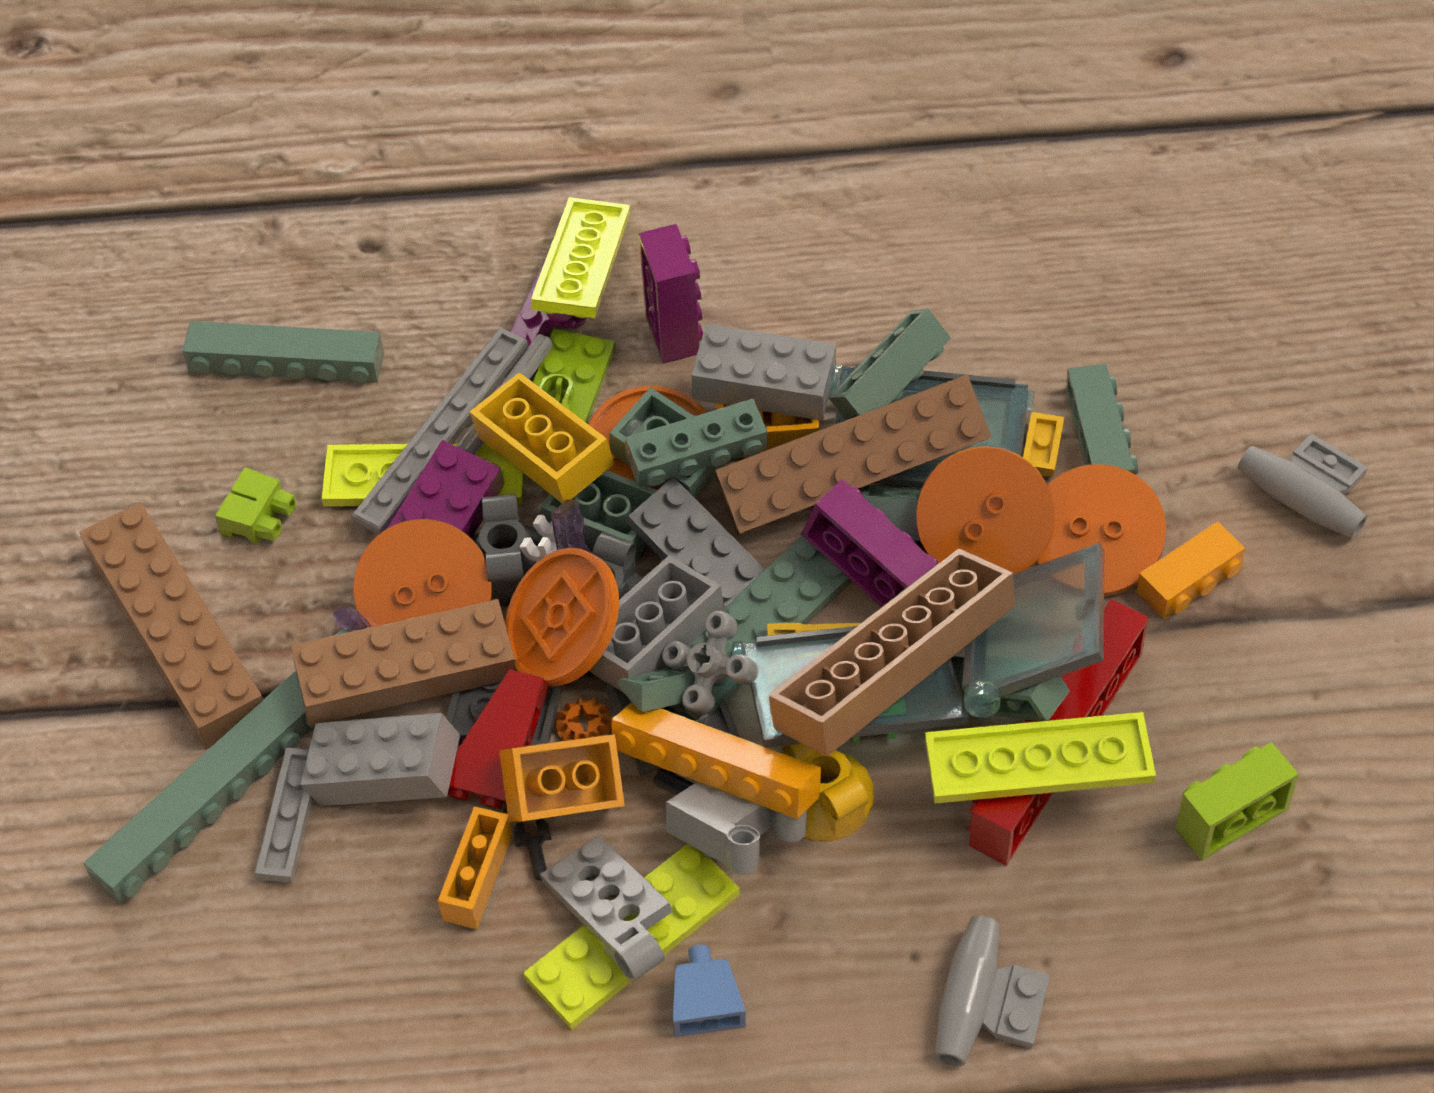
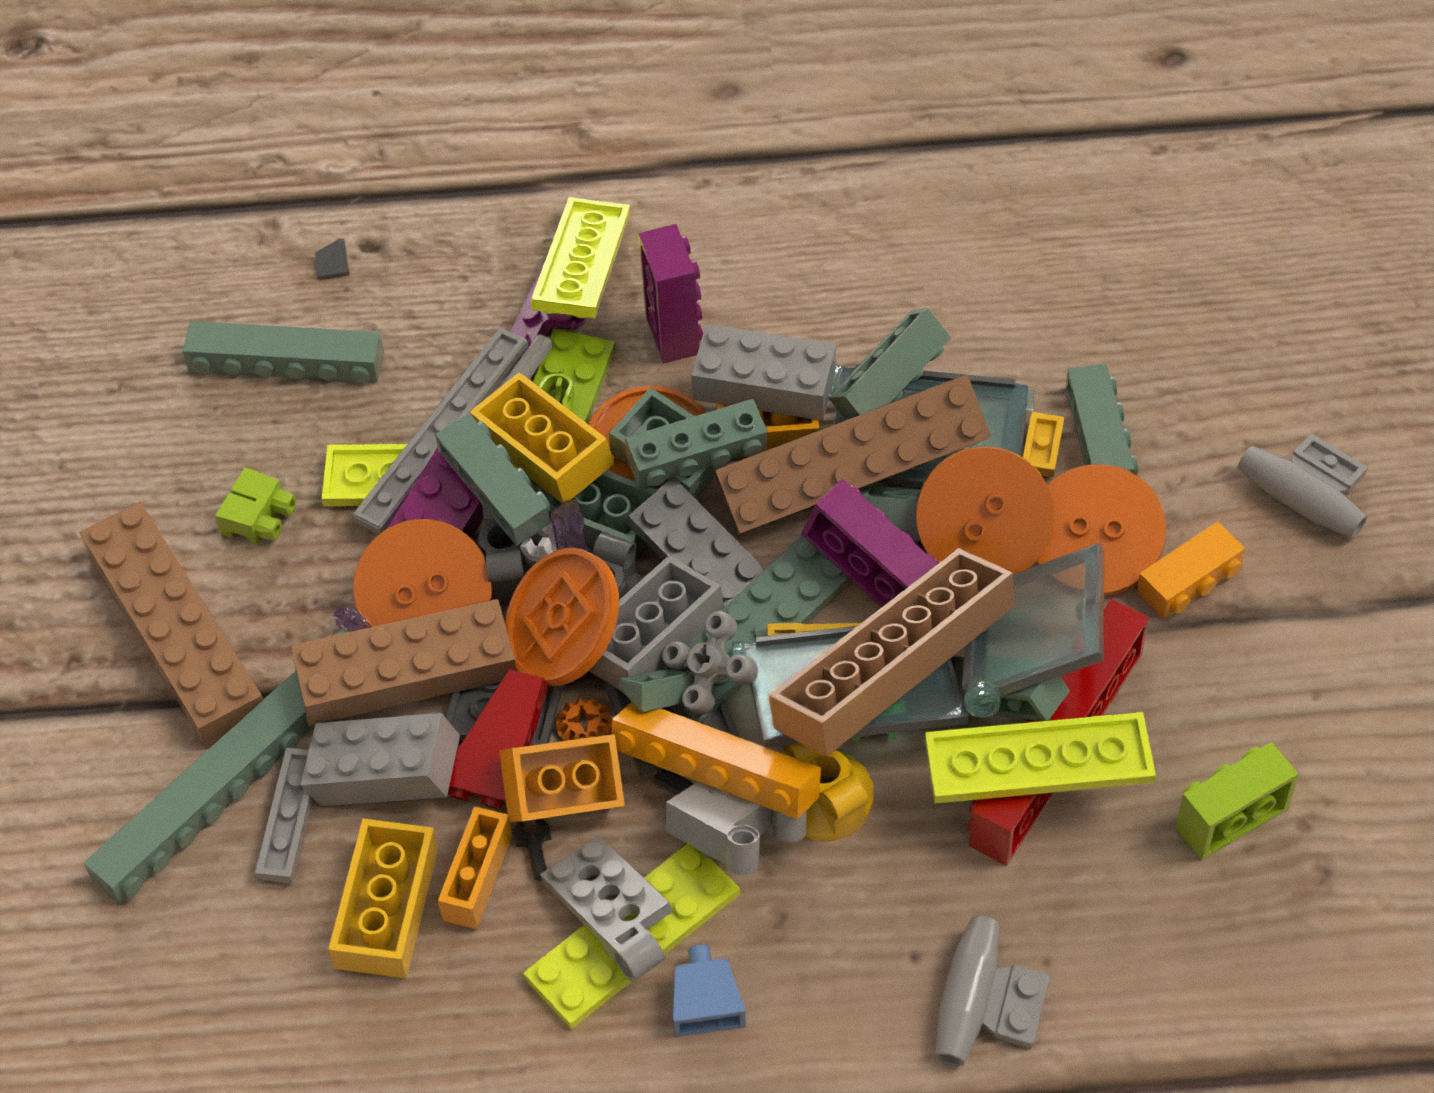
(332, 260): none -> dark grey slope
(384, 898): none -> yellow brick
(493, 478): none -> sand green brick

